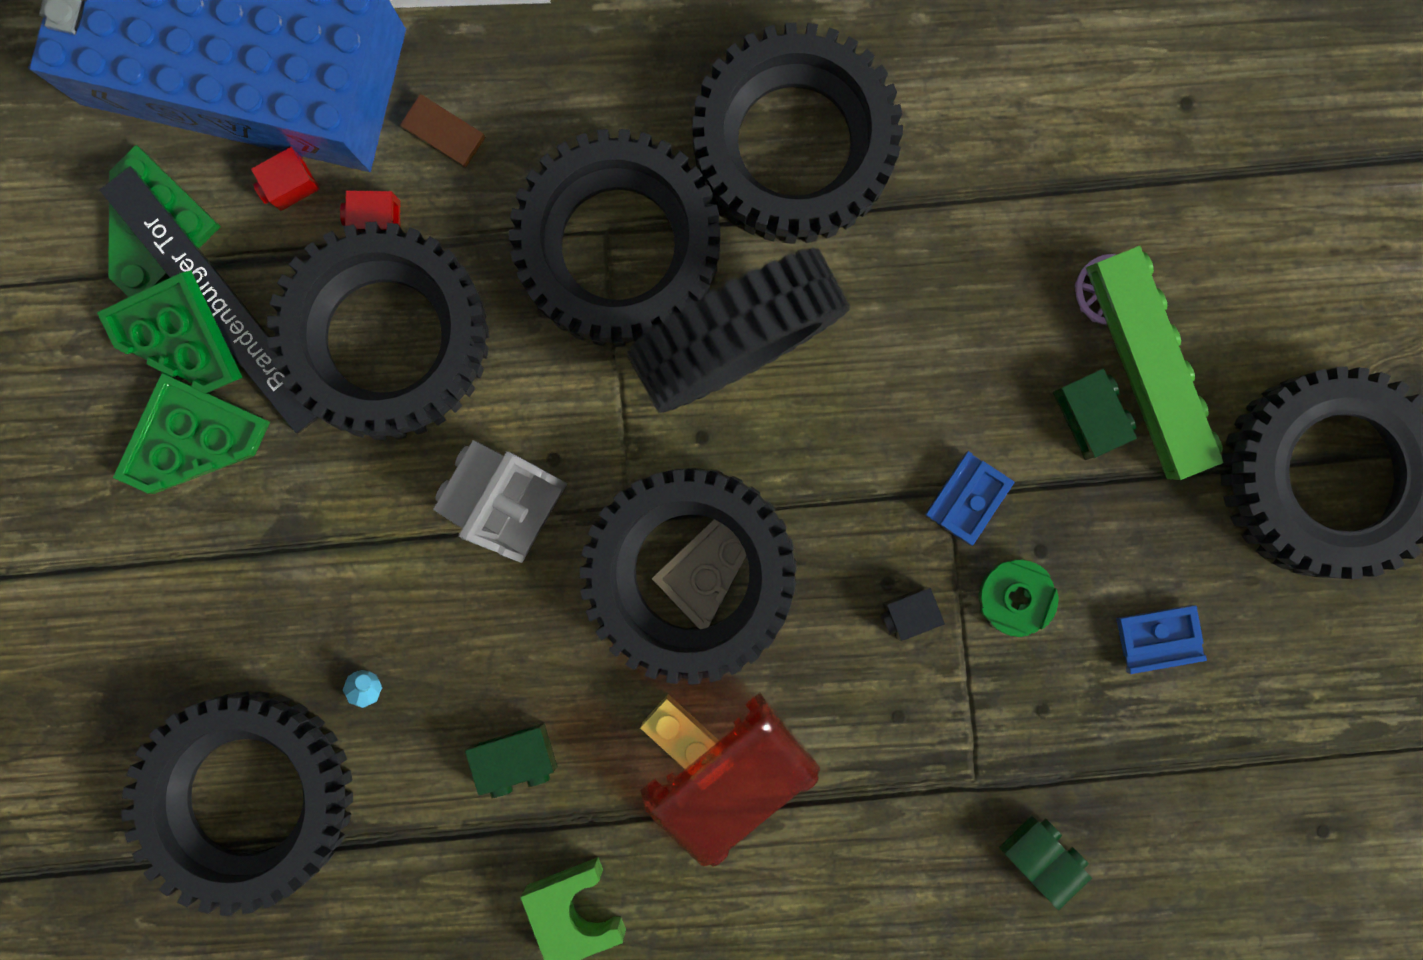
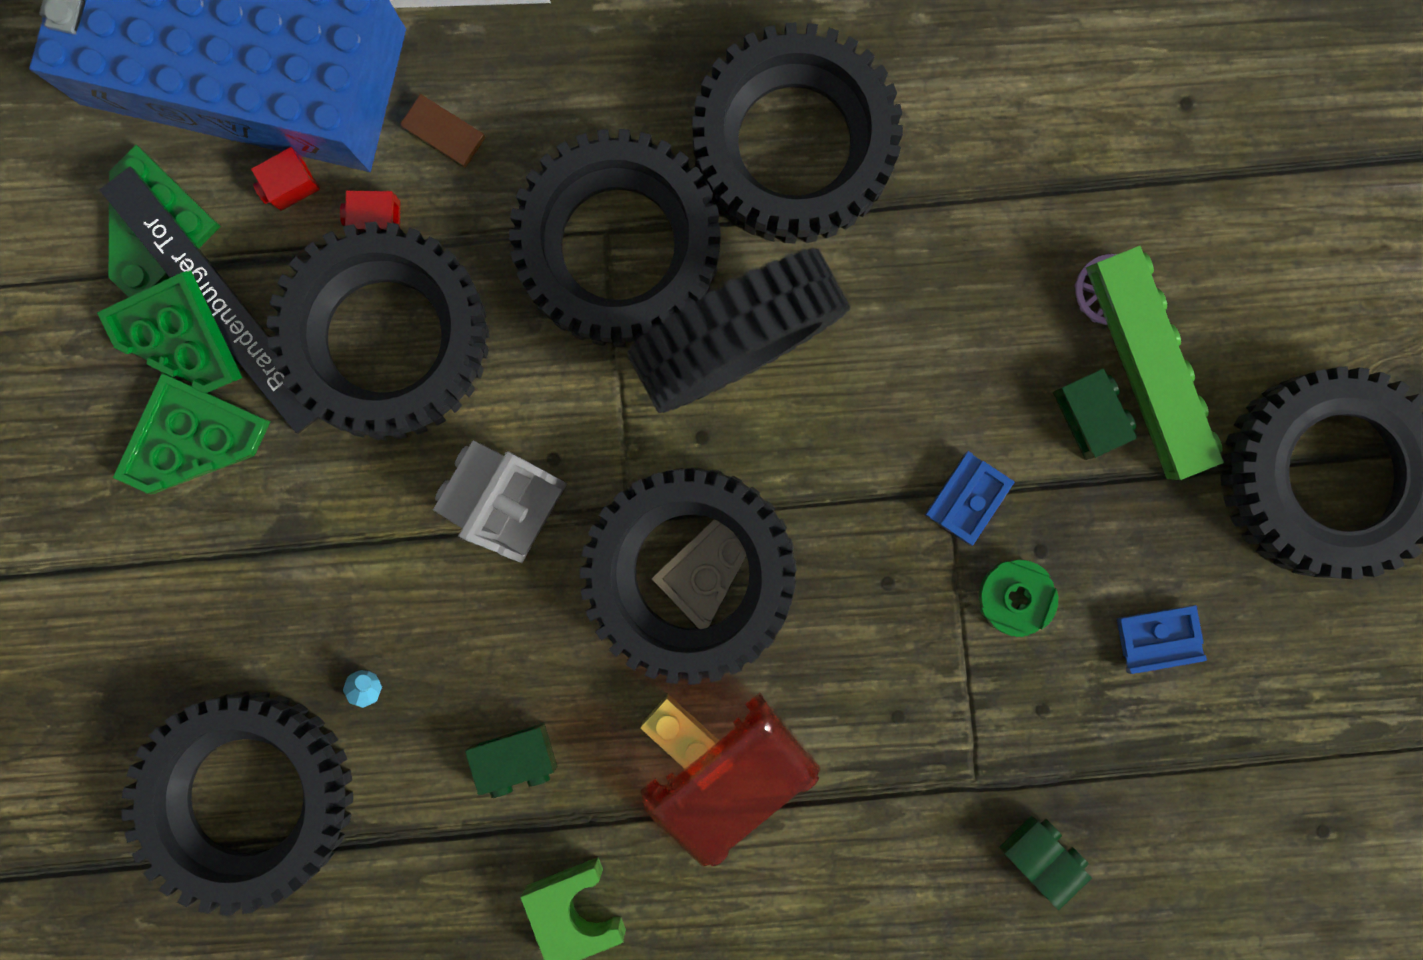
(911, 614): black brick -> none

